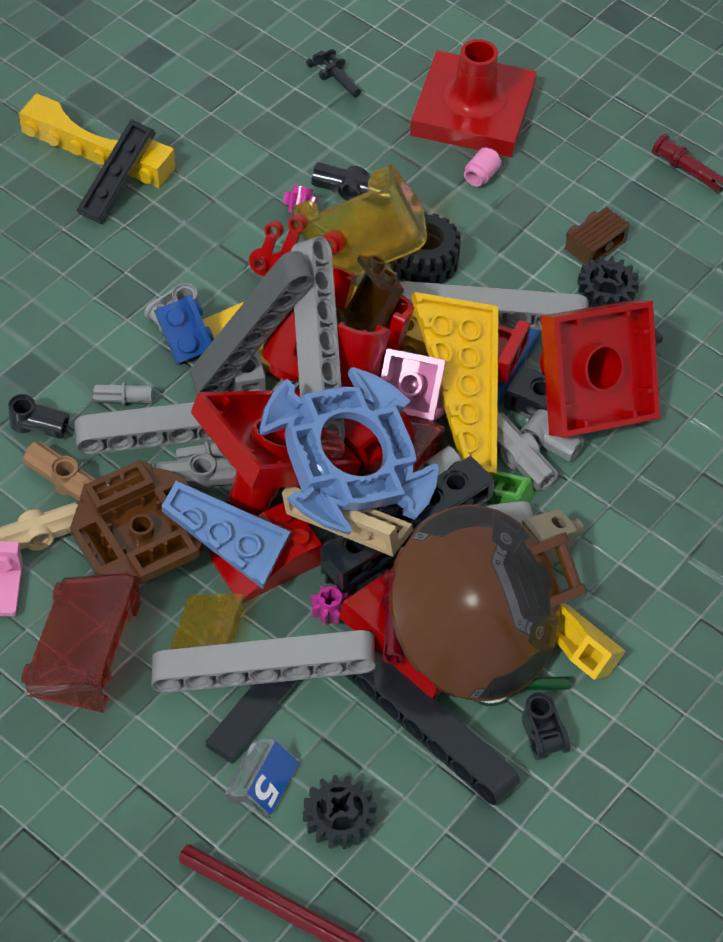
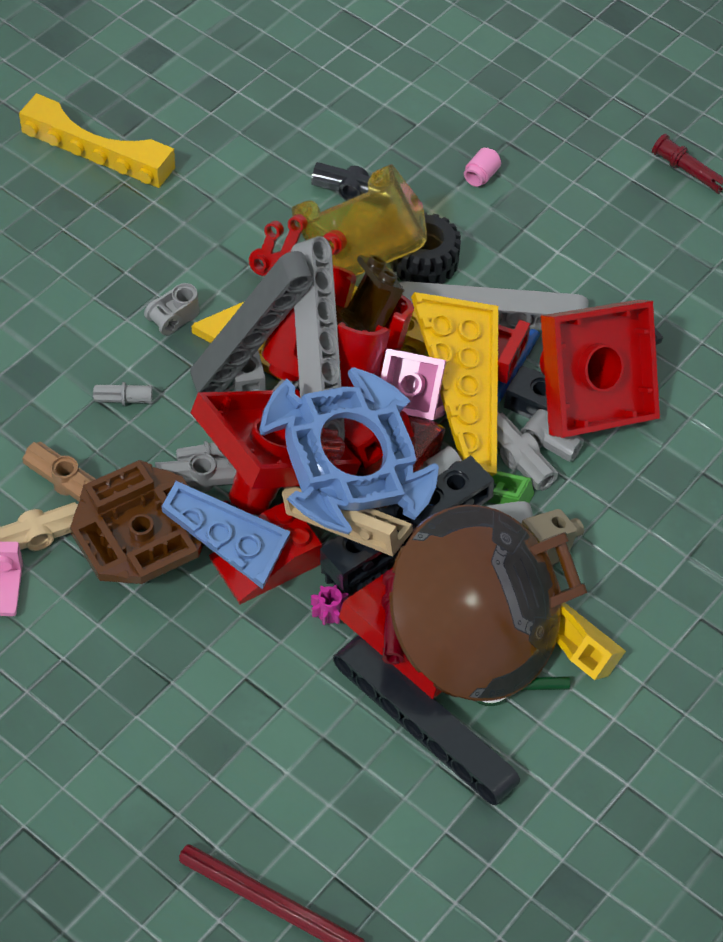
(28, 416): black piece -> none
(82, 639): clear red windscreen -> none
(116, 171): black tile -> none
(137, 429): light grey beam -> none
(184, 328): blue bracket -> none
(208, 620): clear yellow hinge -> none
(248, 718): black tile -> none
(263, 661): light grey beam -> none
(263, 776): panel -> none
(297, 196): dark pink gear -> none
(333, 69): black piece -> none
(341, 825): black gear -> none
(473, 100): red piece -> none
(544, 732): black piece -> none
(597, 235): reddish brown brick -> none
(607, 282): black gear -> none

